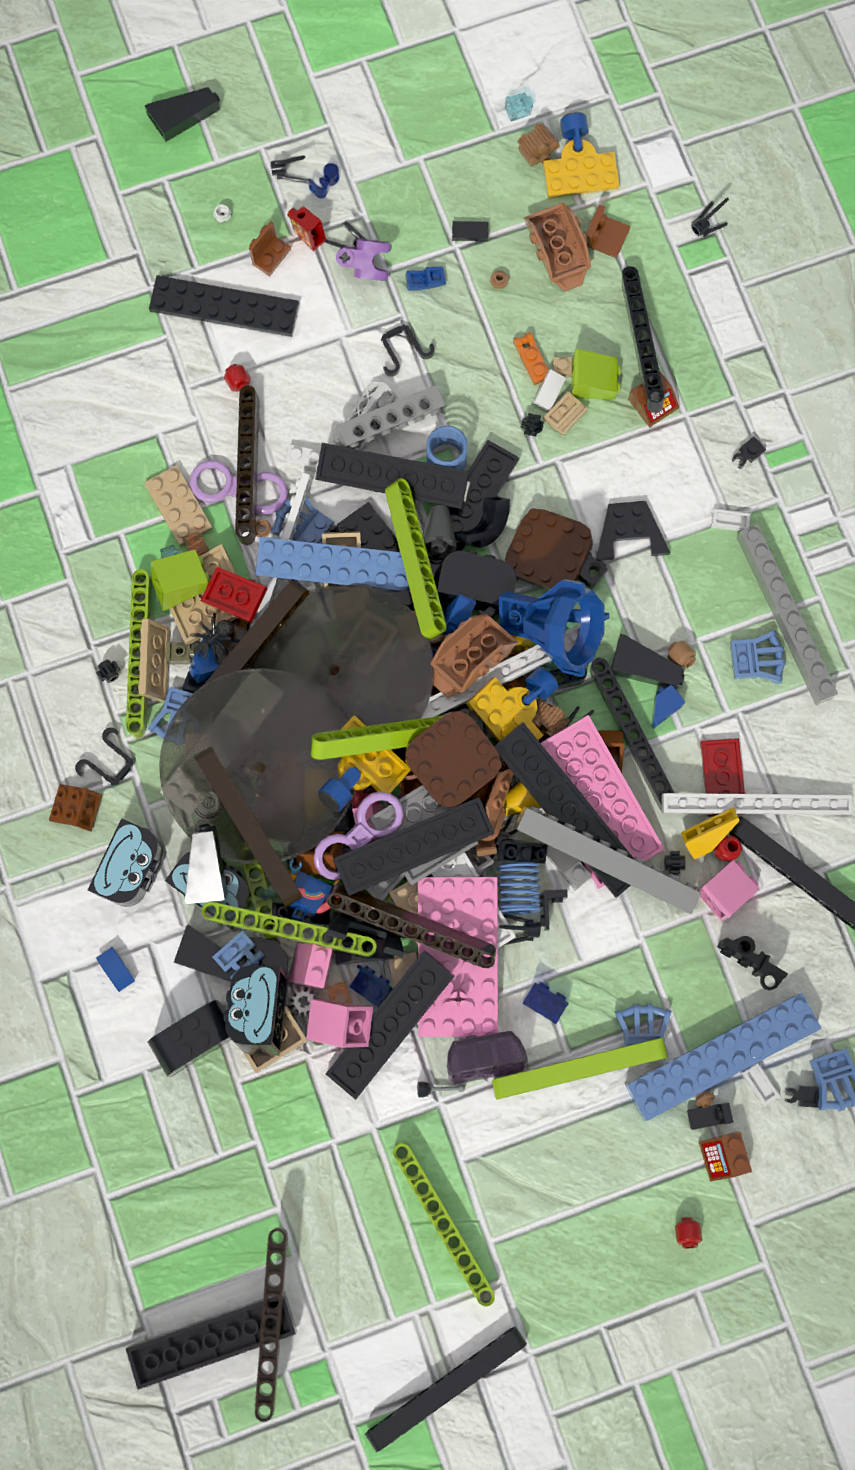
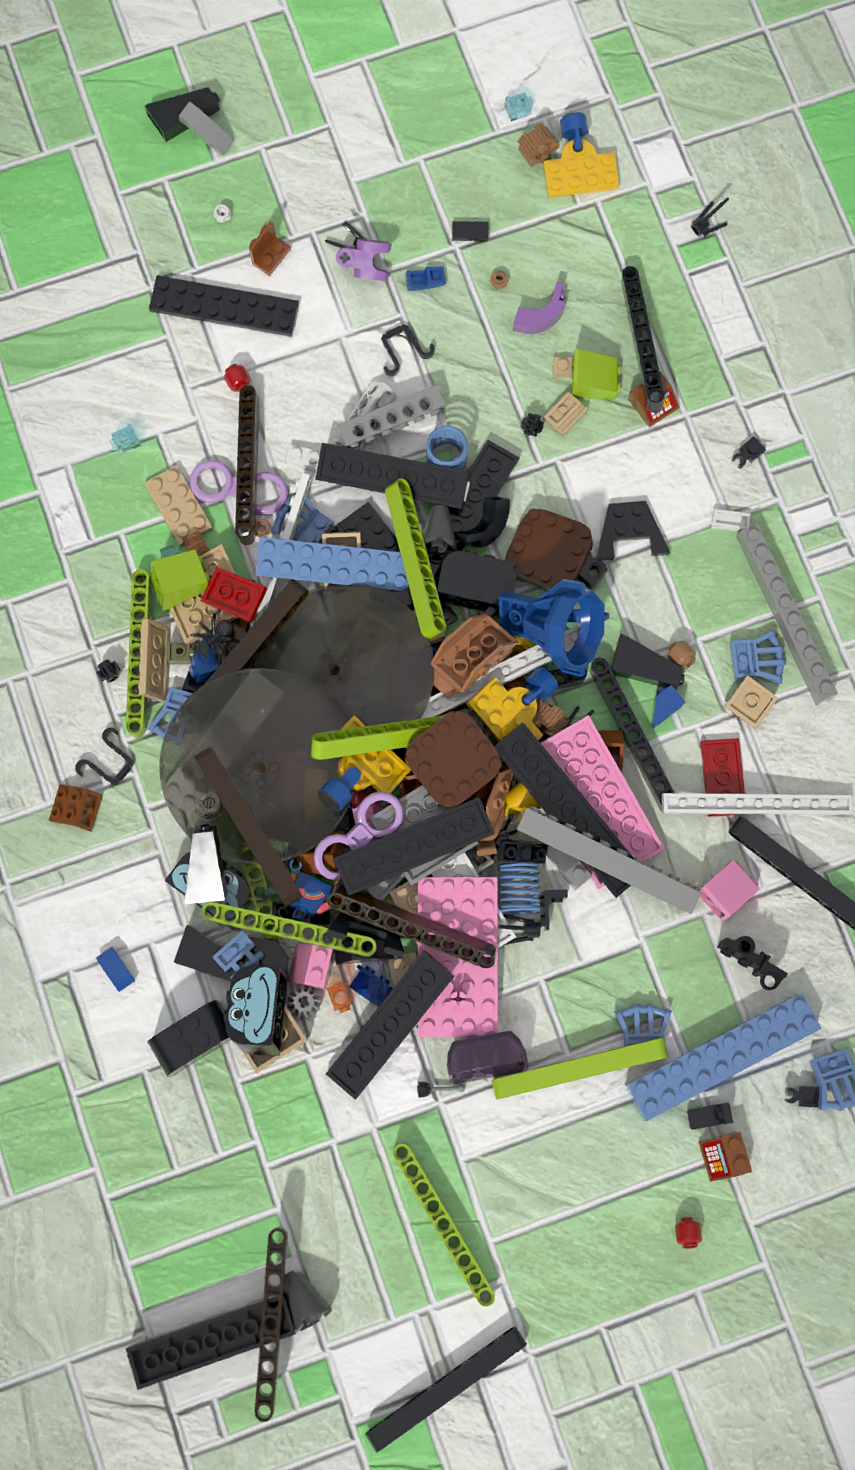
(128, 865): brick -> none
(130, 443): none -> clear light blue brick
(205, 128): none -> light grey slope
(279, 167): black plant -> none
(304, 1301): none -> dark grey cone
(307, 227): red torso -> none
(330, 177): clear blue leg -> none
(339, 1023): bright pink slope -> none
(457, 612): blue slope -> none
(531, 358): orange plate -> none
(540, 320): none -> medium lavender arch
(545, 1002): clear blue bracket -> none
(549, 390): white tile -> none
(560, 245): nougat slope -> none
(606, 233): dark orange bracket -> none
(674, 862): black gear -> none
(705, 1098): medium nougat plate -> none
(709, 833): yellow slope -> none
(728, 849): red head -> none
(751, 702): none -> tan plate
(760, 1084): white tile -> none

